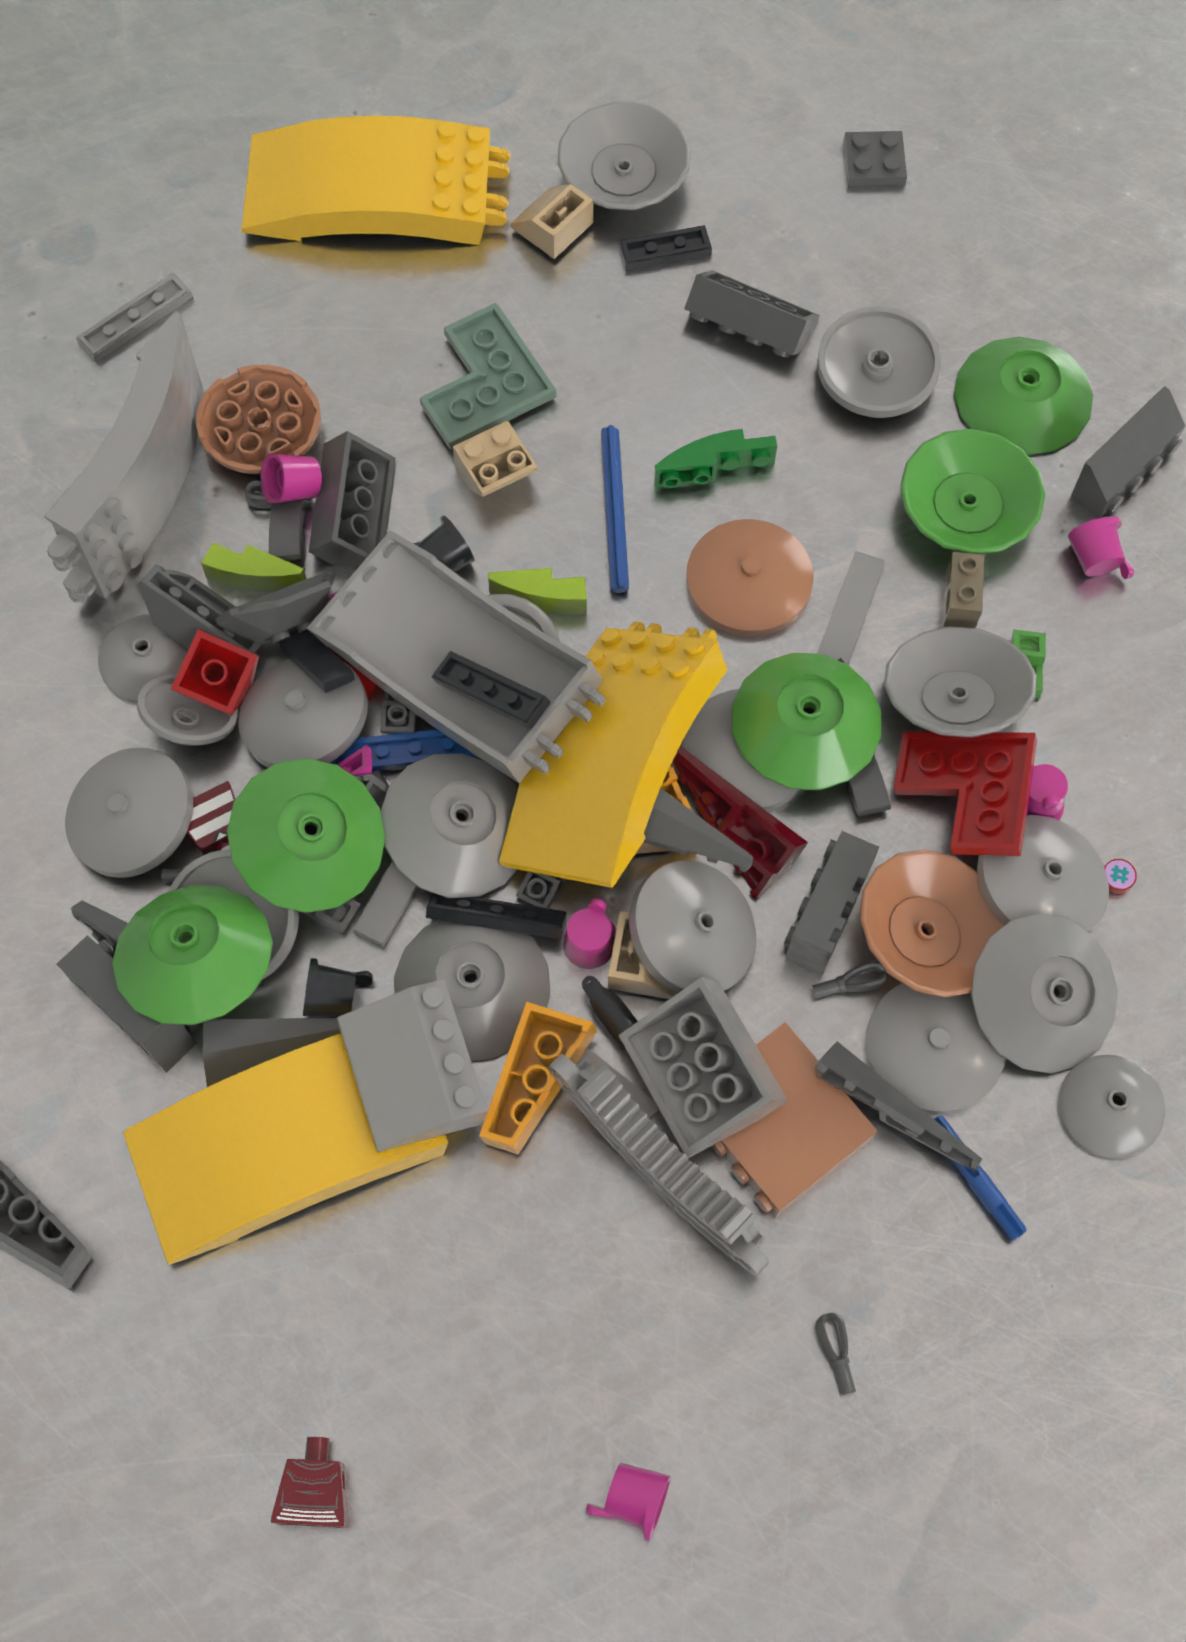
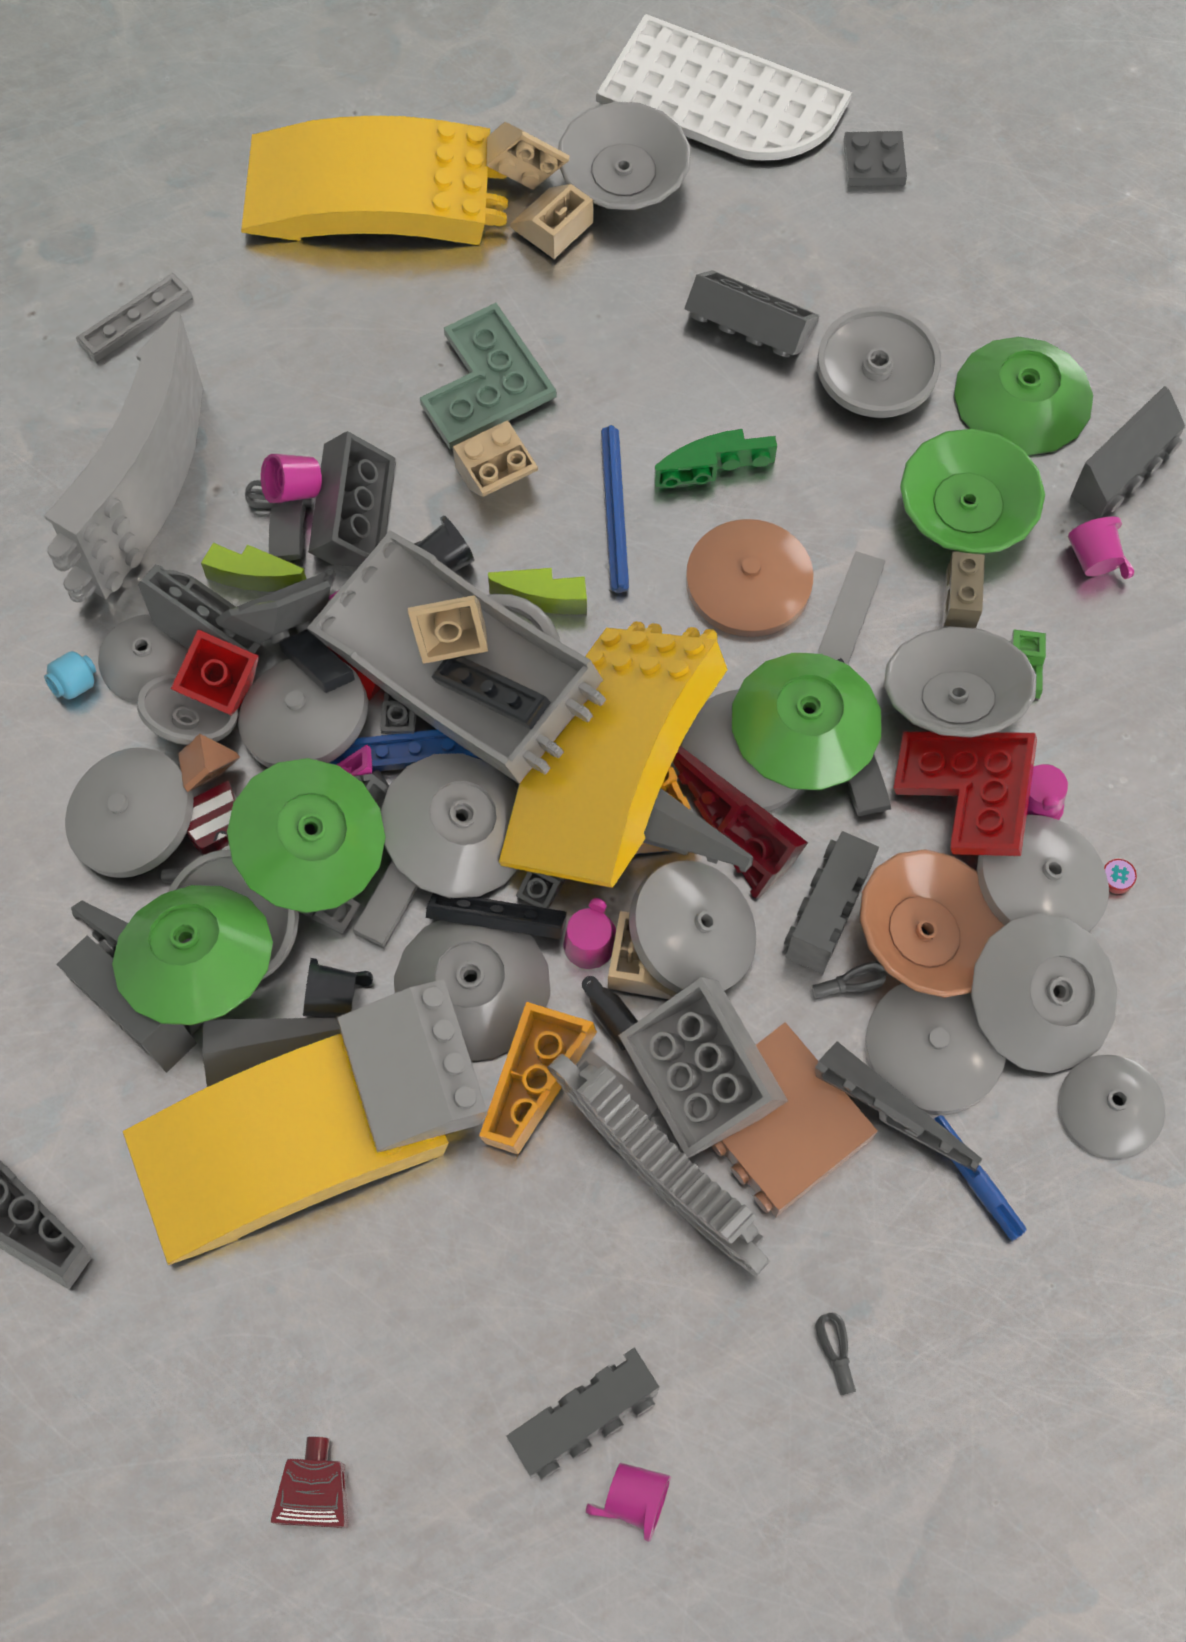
(70, 675): none -> medium azure head
(204, 761): none -> nougat slope
(251, 397): nougat brick -> none
(449, 629): none -> tan slope
(522, 156): none -> tan slope
(584, 1415): none -> dark grey wedge
(665, 247): black tile -> none
(723, 93): none -> white plate

